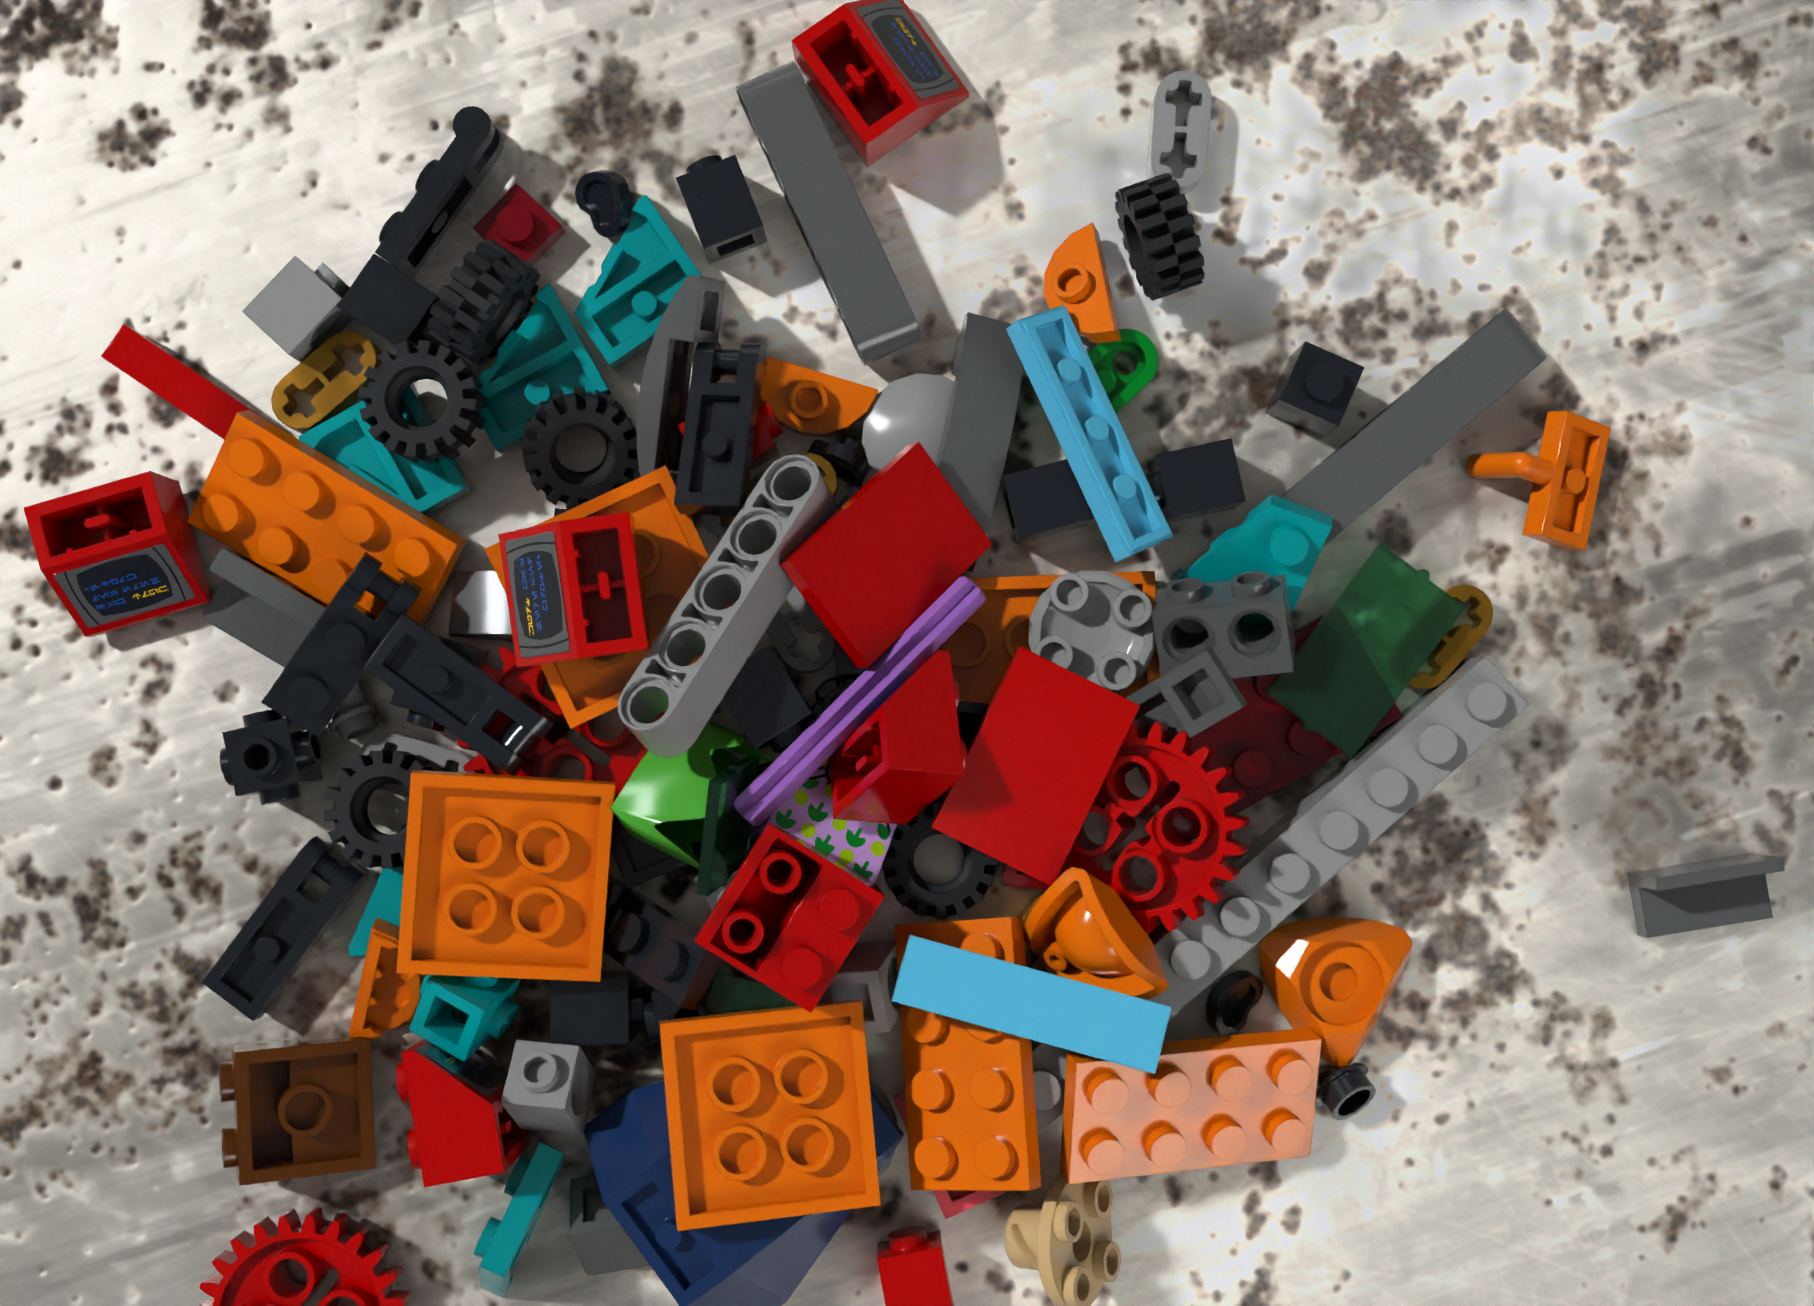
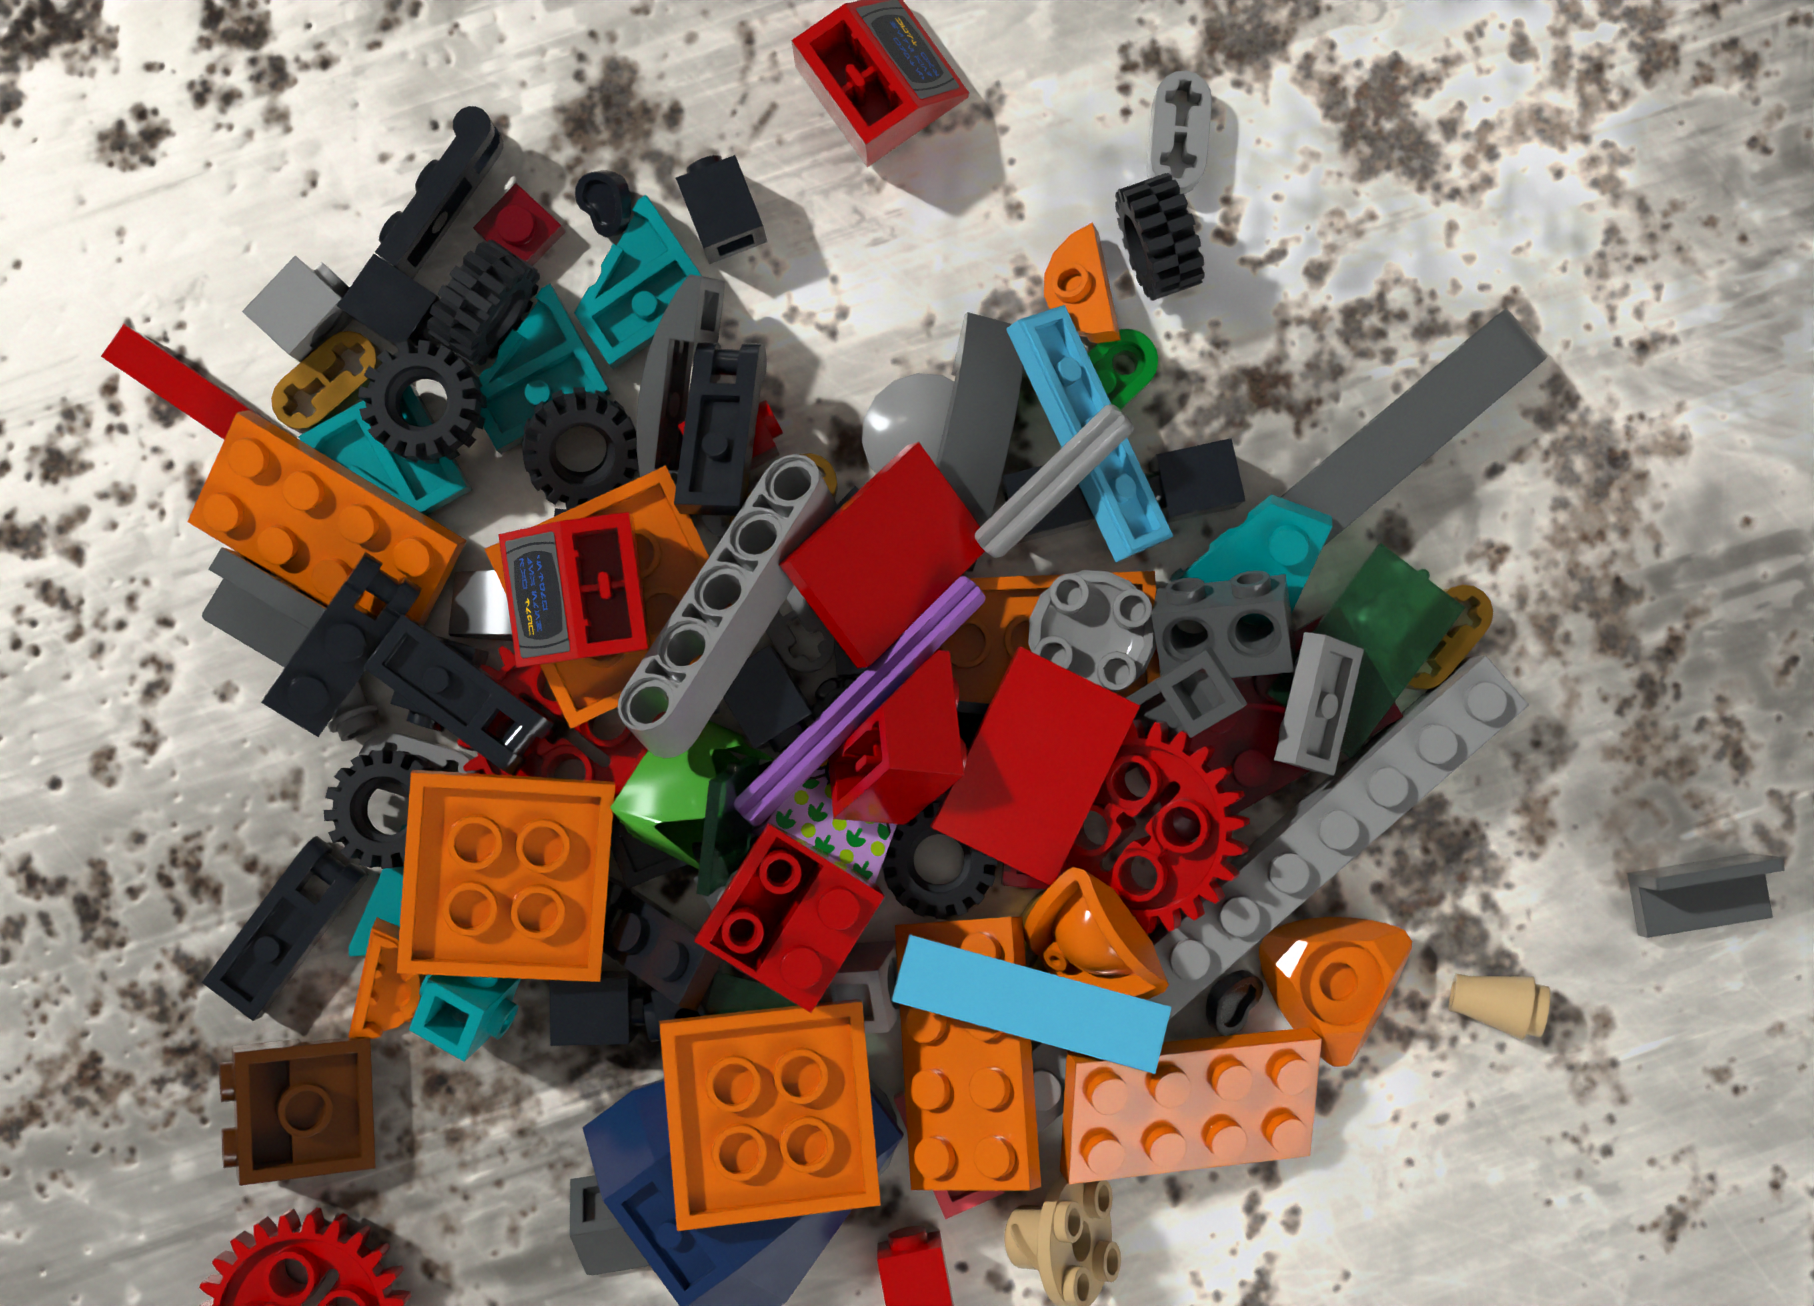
(119, 552): red slope -> none
(292, 762): black brick -> none
(456, 1115): red slope -> none
(504, 1240): teal wing -> none
(549, 1087): light grey brick -> none
(812, 400): orange plate -> none
(828, 213): dark grey beam -> none
(845, 461): black piece -> none
(1054, 481): none -> light grey axle
(1314, 390): black brick -> none
(1318, 703): none -> light grey plate
(1344, 1090): black plate -> none
(1502, 1002): none -> tan cone
(1562, 477): orange plate -> none

